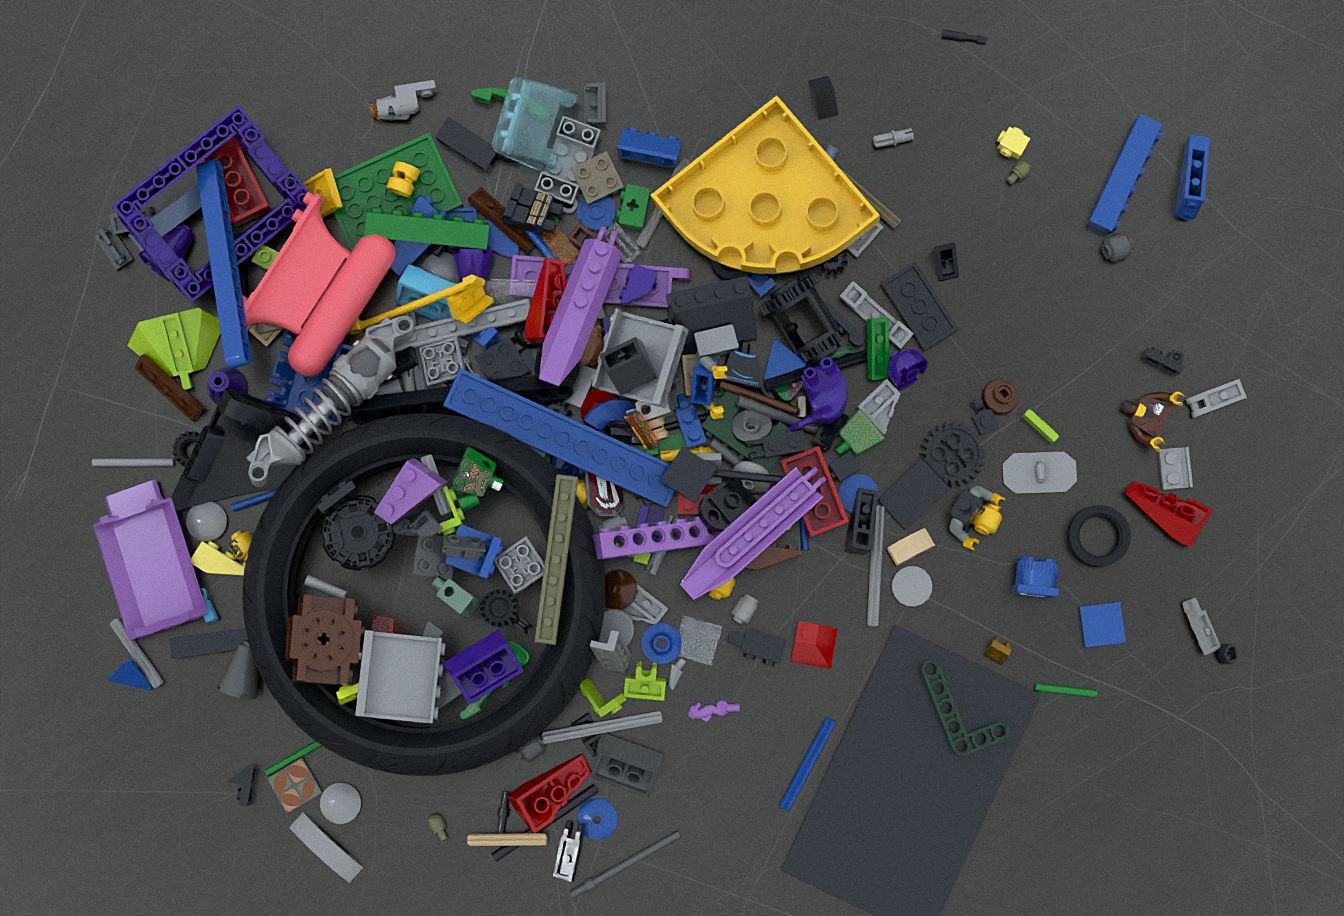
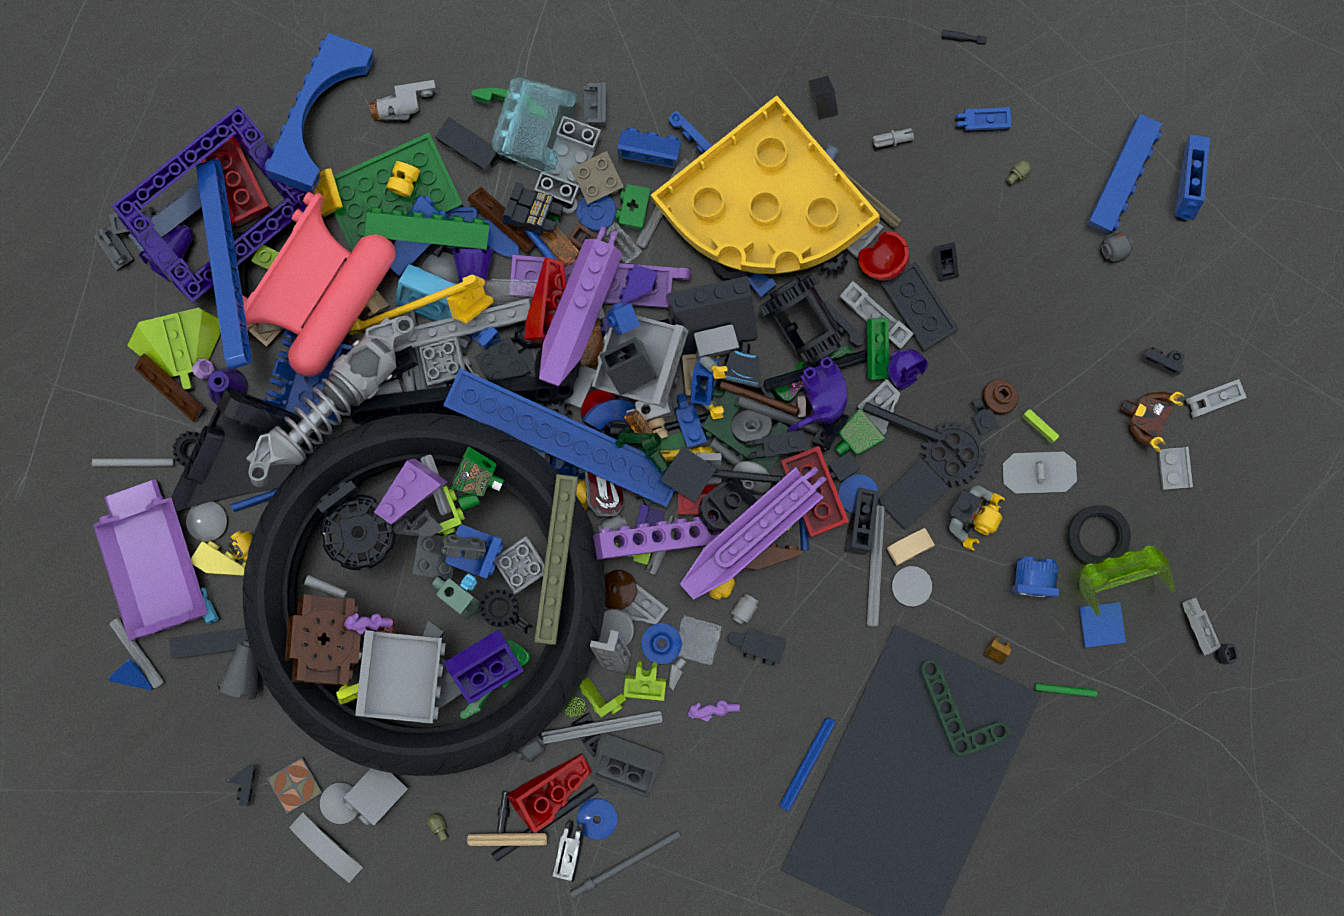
(203, 368): none -> lavender tile
(292, 758): green bar -> none
(335, 62): none -> blue arch
(360, 624): none -> medium lavender animal
(374, 795): none -> light grey panel
(376, 304): none -> tan tile
(469, 583): none -> medium azure bar
(575, 707): none -> clear neon green tile
(622, 318): none -> blue brick
(649, 442): none -> dark green pin
(689, 131): none -> blue hinge
(782, 361): blue piece -> none
(814, 644): red slope -> none
(886, 258): none -> red cylinder
(902, 422): none -> black piece
(985, 119): none -> blue hinge
(1012, 142): light yellow brick -> none
(1123, 570): none -> clear neon green windscreen
(1177, 517): red wedge -> none

